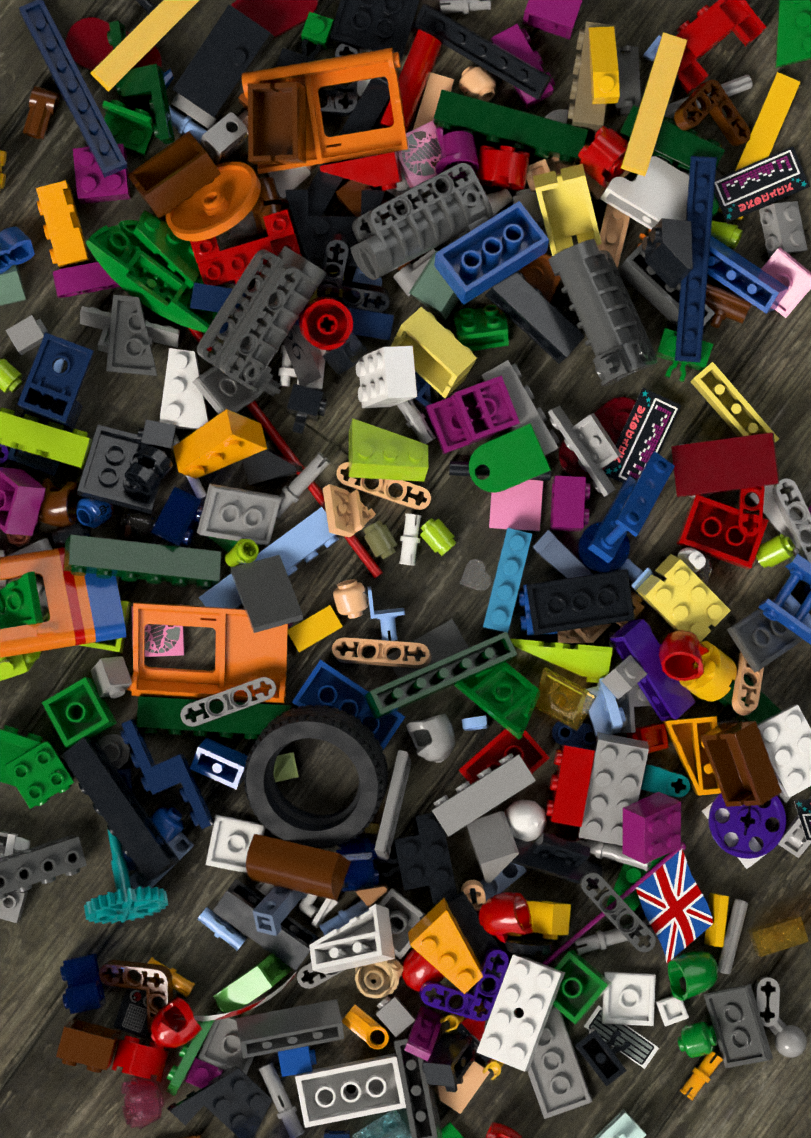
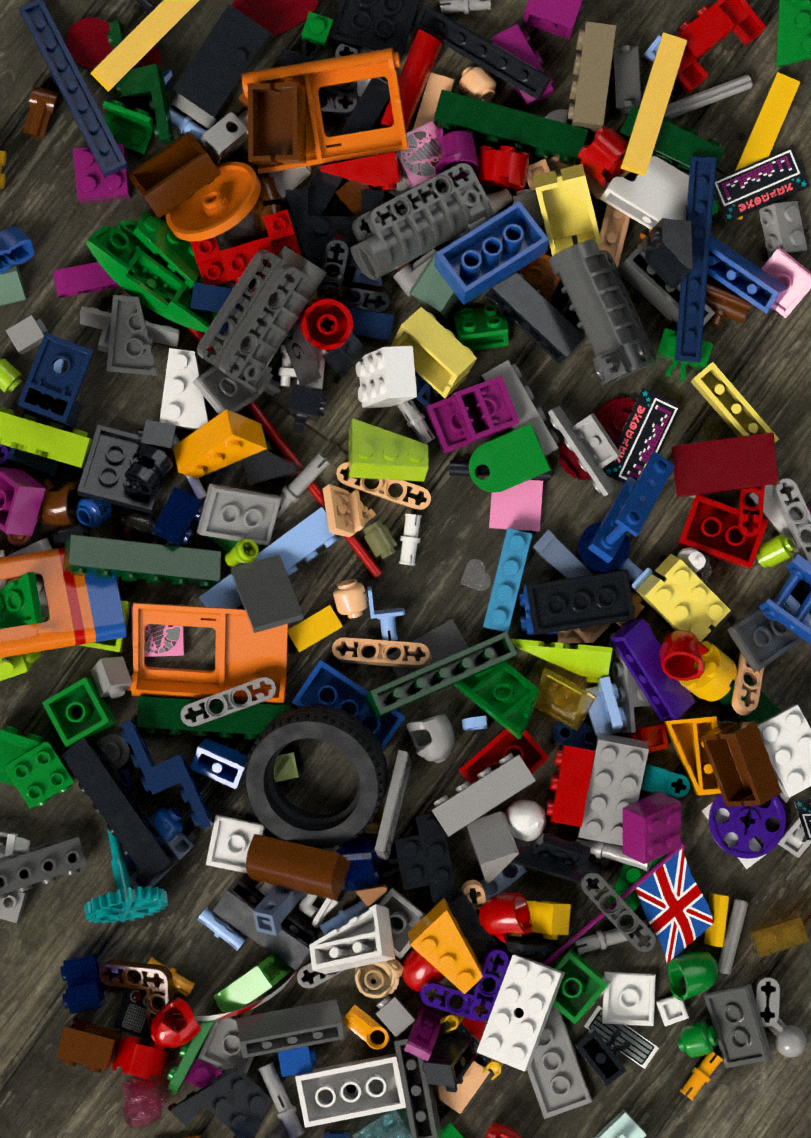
(62, 225): light orange wedge -> none
(437, 536): lime brick -> none
(568, 503): magenta brick -> none
(603, 65): yellow slope -> none
(624, 677): light grey brick -> none
(726, 233): lime cone -> none
(735, 133): reddish brown beam -> none

